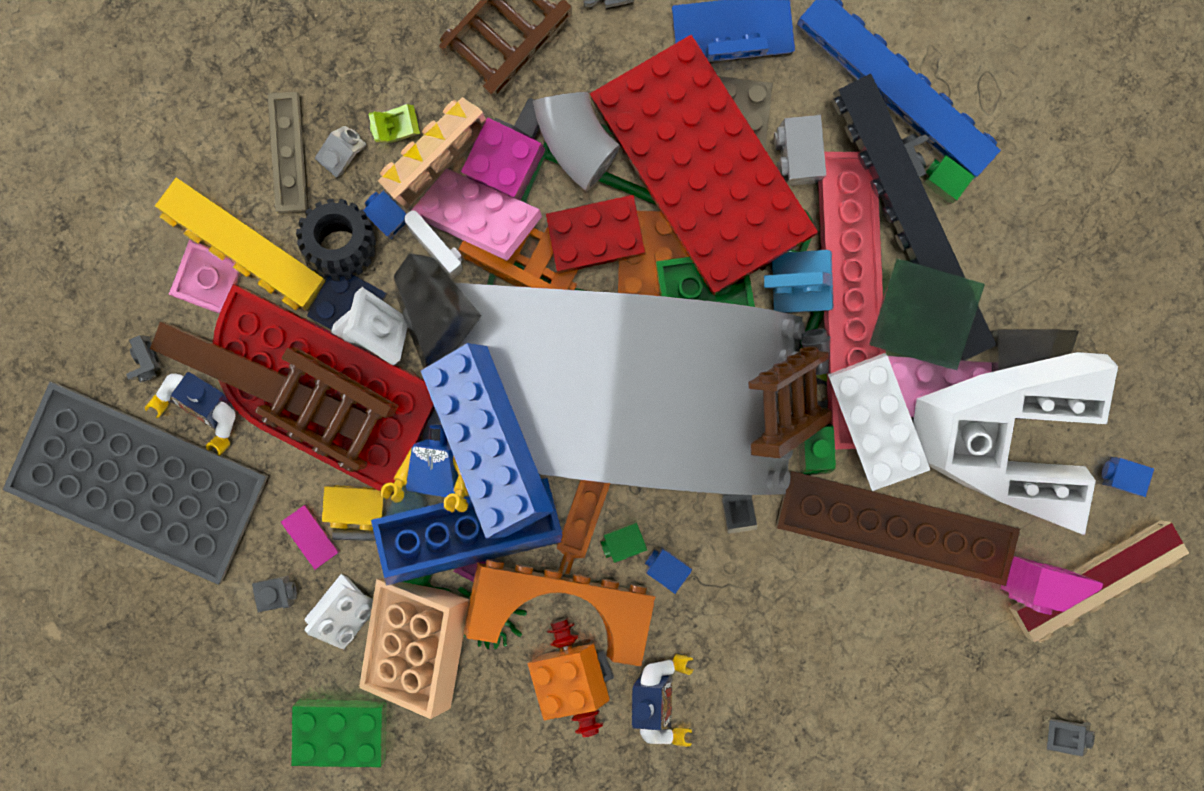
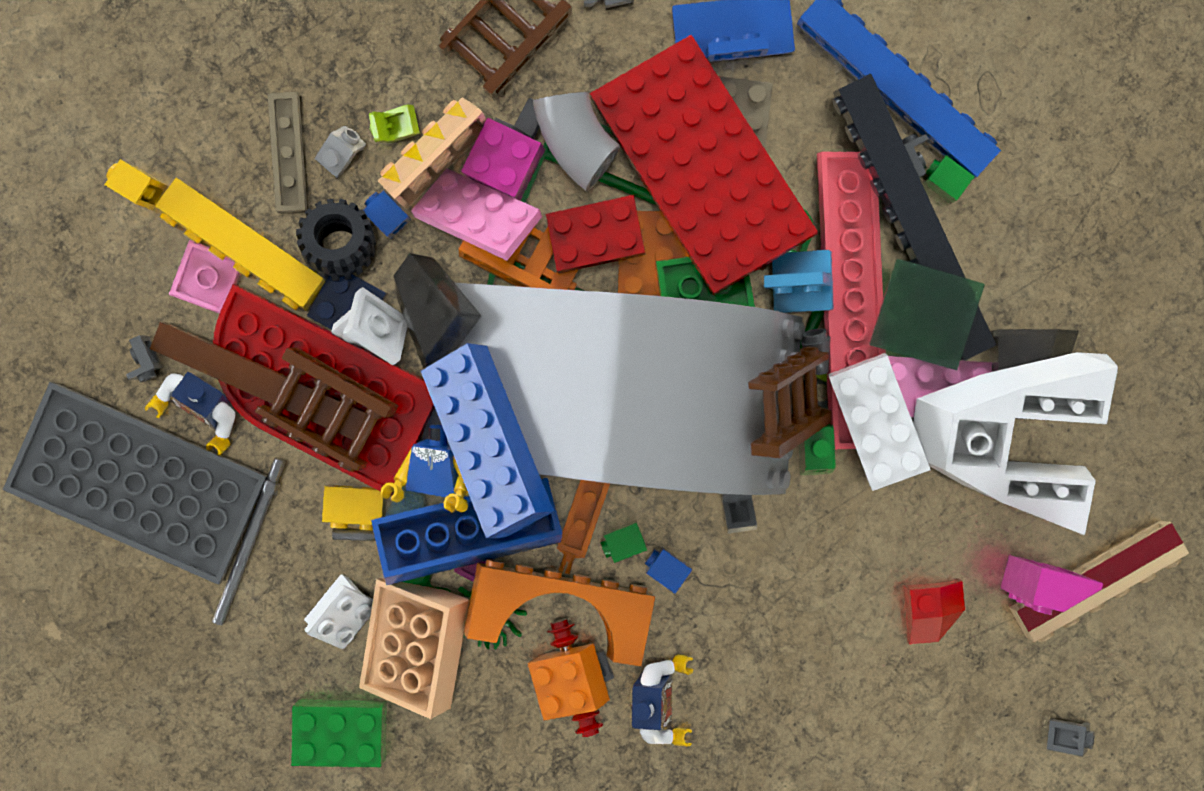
(135, 184): none -> yellow brick
(268, 489): none -> flat silver bar
(274, 593): dark grey bracket -> none
(310, 536): dark pink tile -> none
(446, 258): white container -> none
(801, 150): light grey brick -> none
(898, 528): reddish brown plate -> none
(932, 609): none -> red slope
(1127, 476): blue brick -> none

